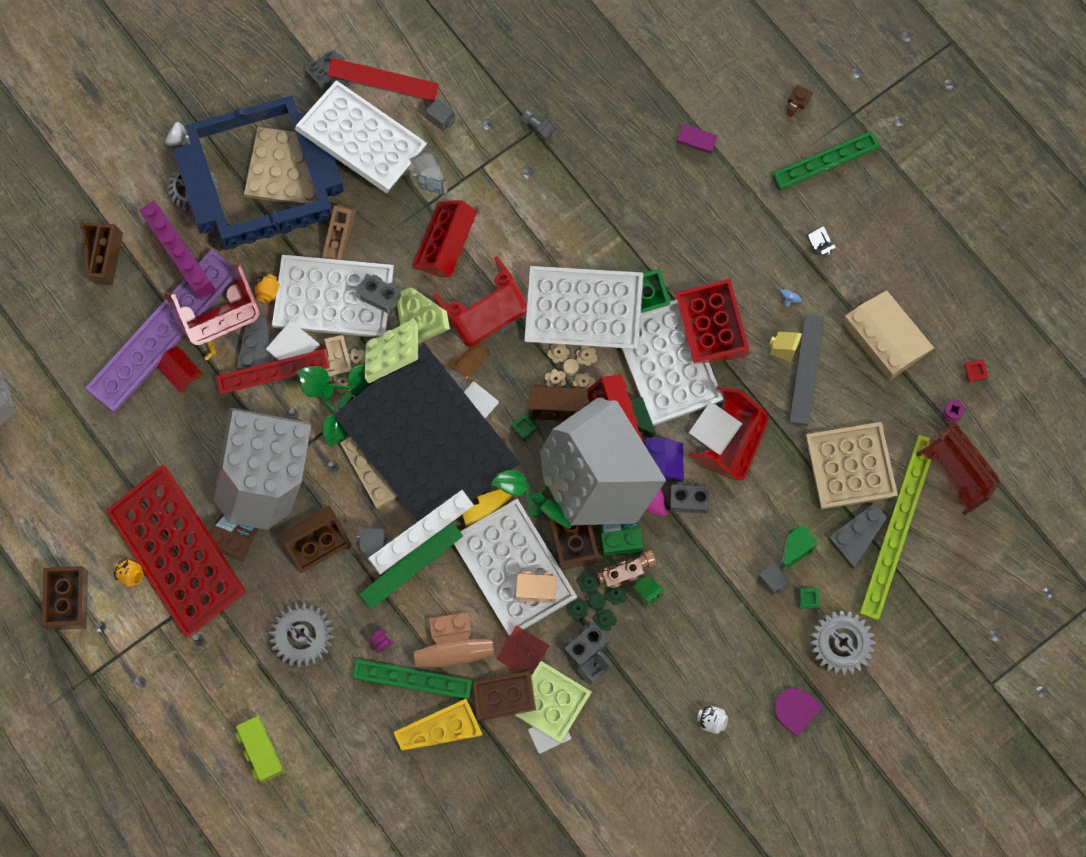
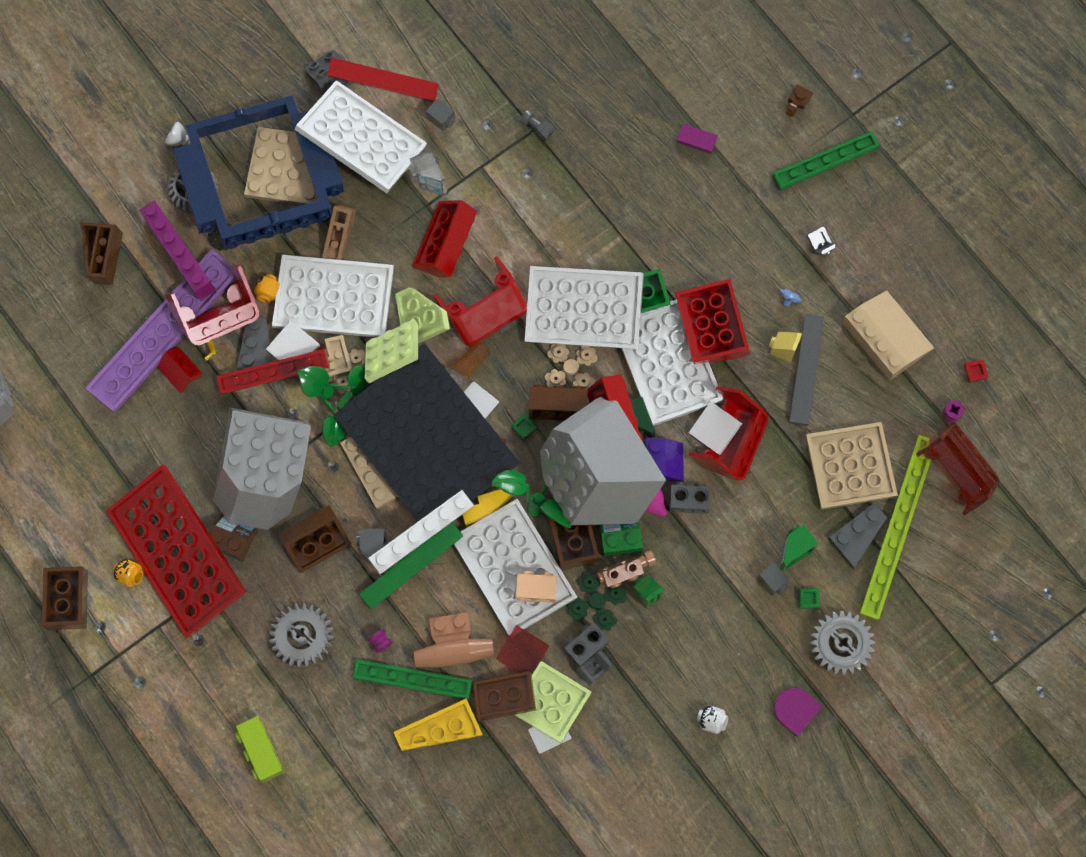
(375, 297): dark grey brick -> none

